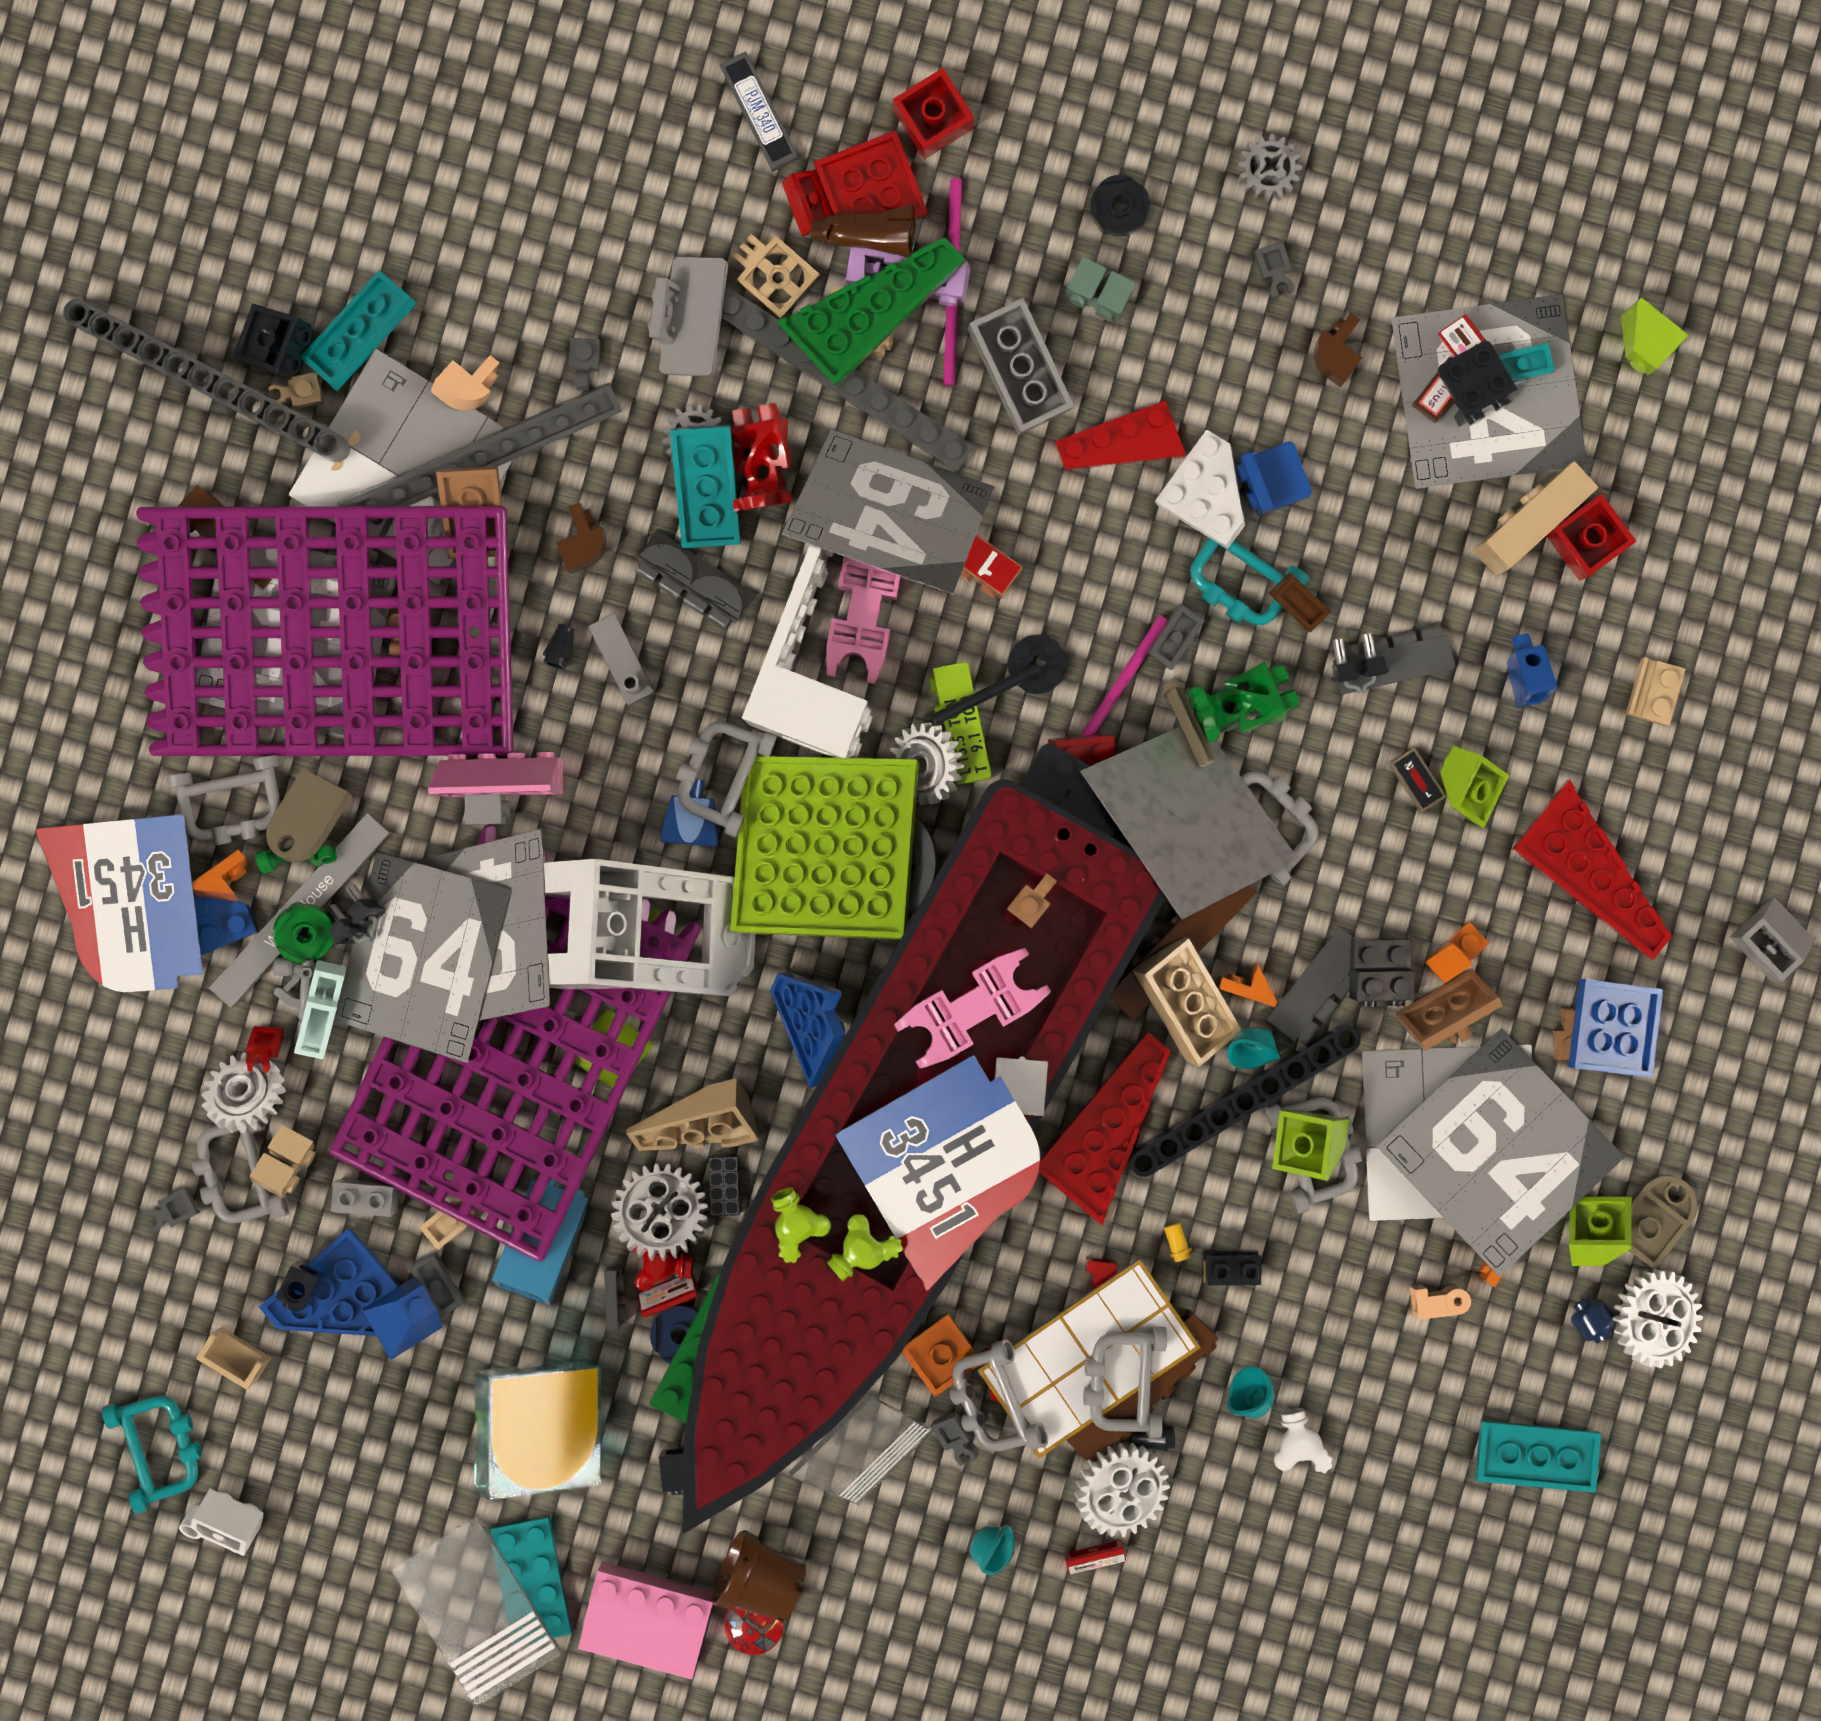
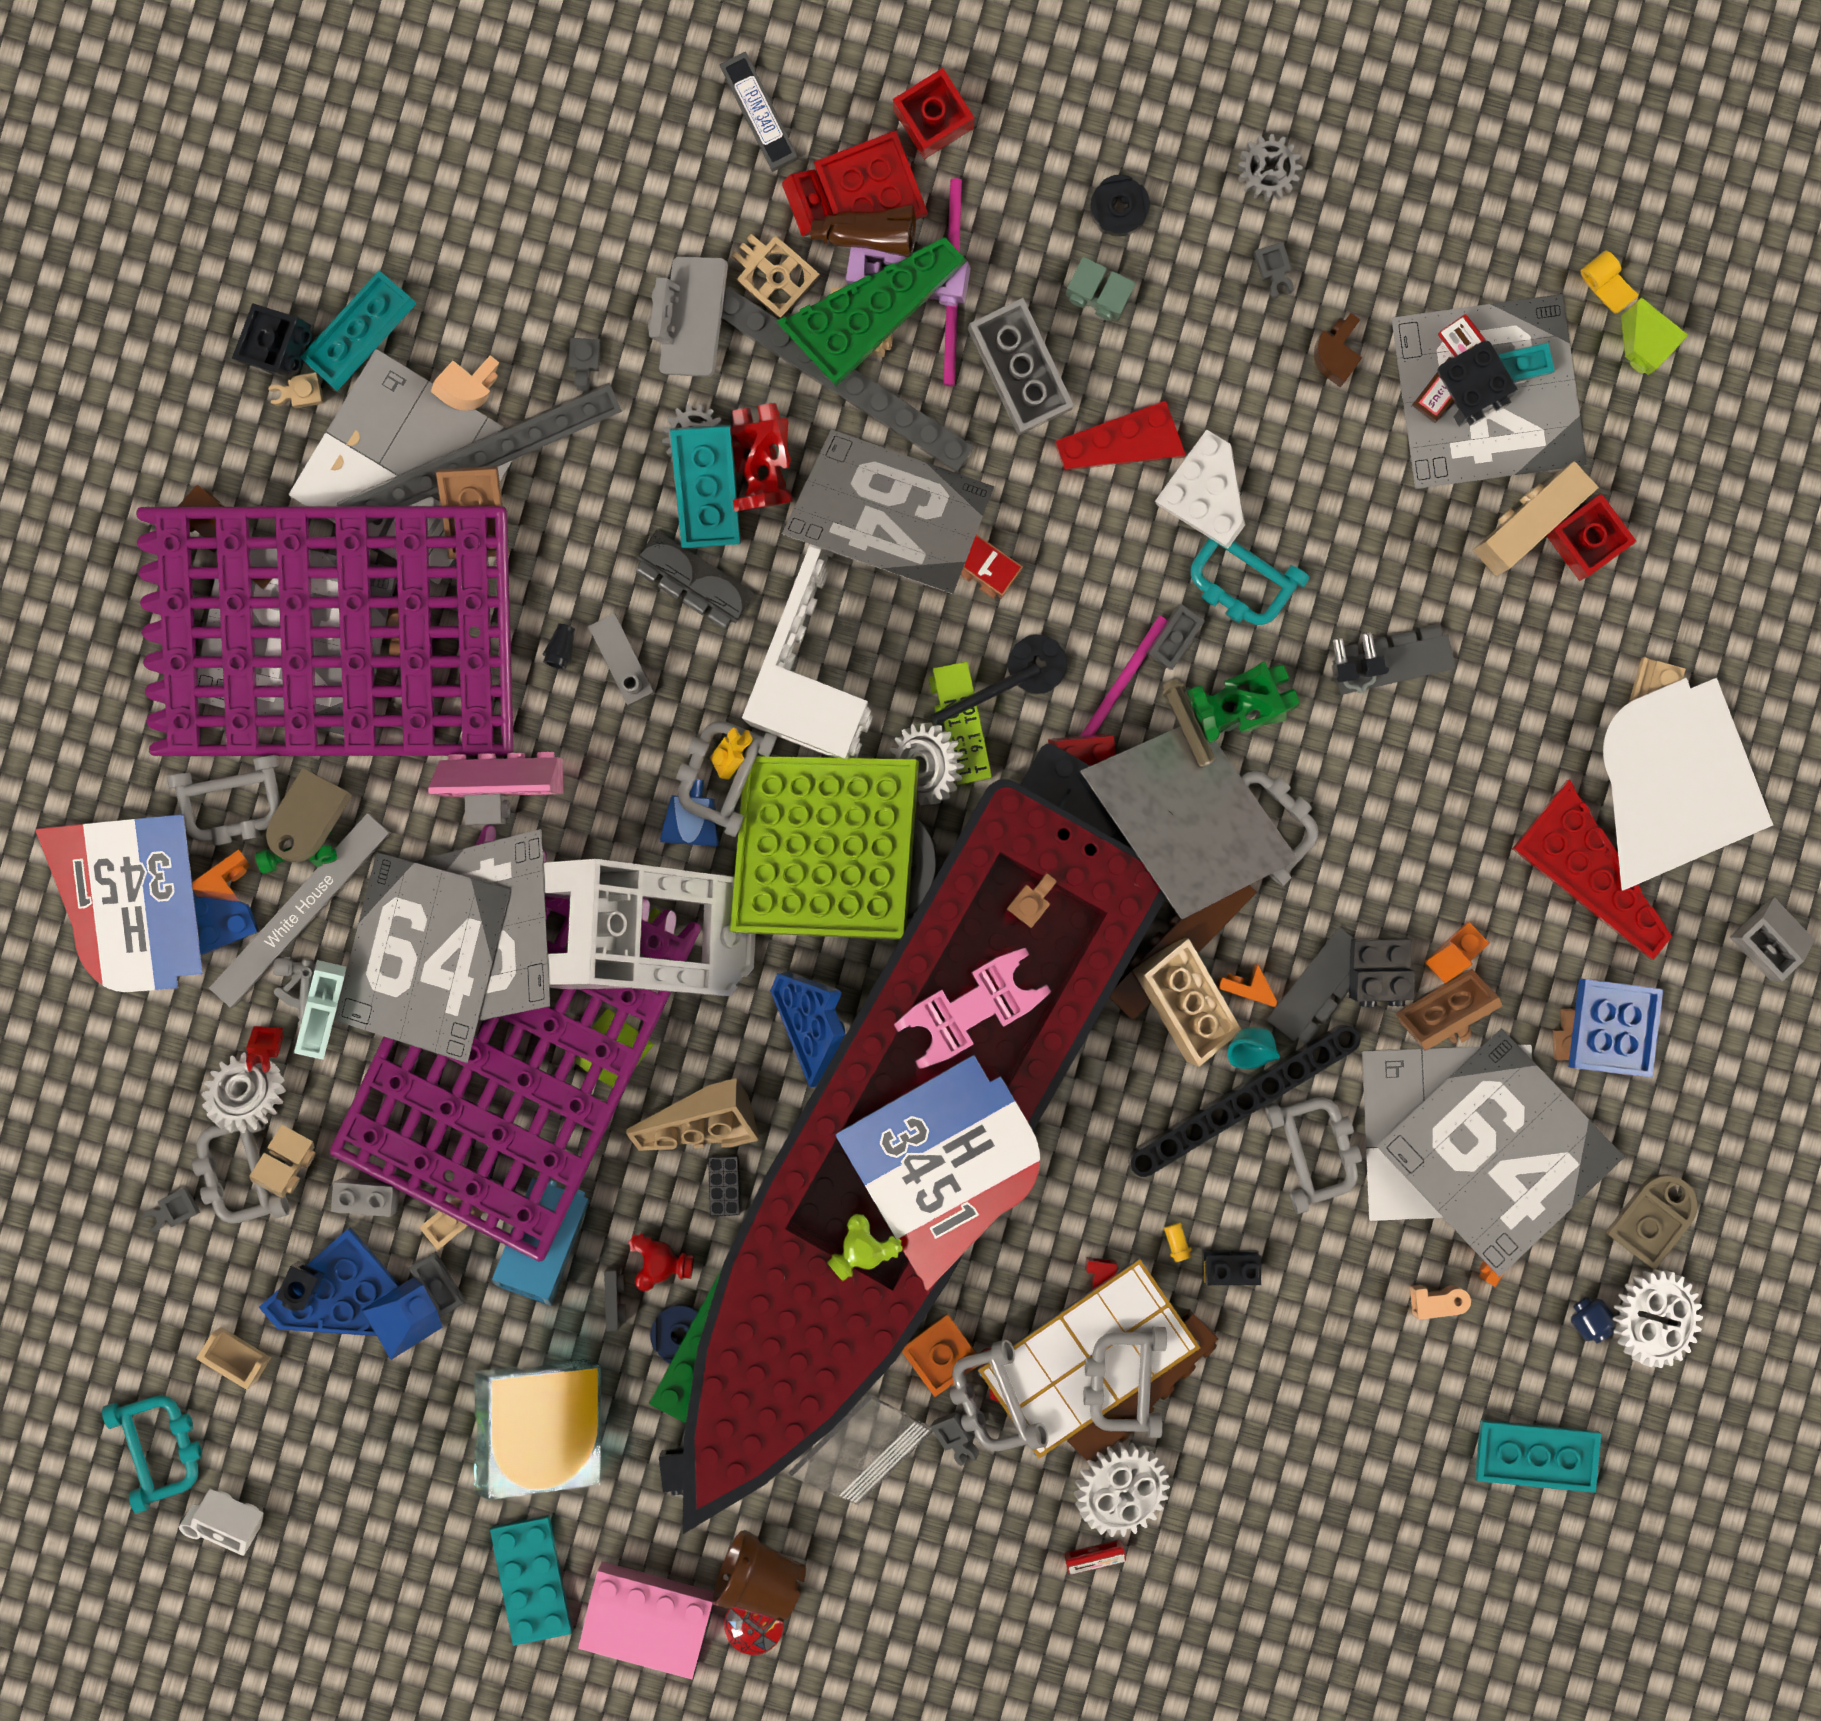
(194, 374): dark grey beam -> none
(306, 948): green plate -> none
(363, 912): black piece -> none
(476, 1611): clear piece -> none
(587, 547): reddish brown brick -> none
(667, 1295): slope -> none
(680, 1227): white gear -> none
(728, 754): none -> yellow plate
(795, 1223): lime animal -> none
(862, 617): bright pink piece -> none
(992, 1548): teal helmet -> none
(1025, 1082): white piece -> none
(1099, 1140): red wing -> none
(1164, 1443): black cone -> none
(1250, 1393): teal helmet -> none
(1273, 478): blue bracket -> none
(1299, 602): reddish brown tile -> none
(1300, 1443): white animal -> none
(1309, 1143): lime slope -> none
(1417, 780): tile -> none
(1472, 784): lime slope -> none
(1530, 672): blue torso -> none
(1600, 1230): lime slope -> none
(1606, 283): none -> yellow panel
(1678, 780): none -> white sticker

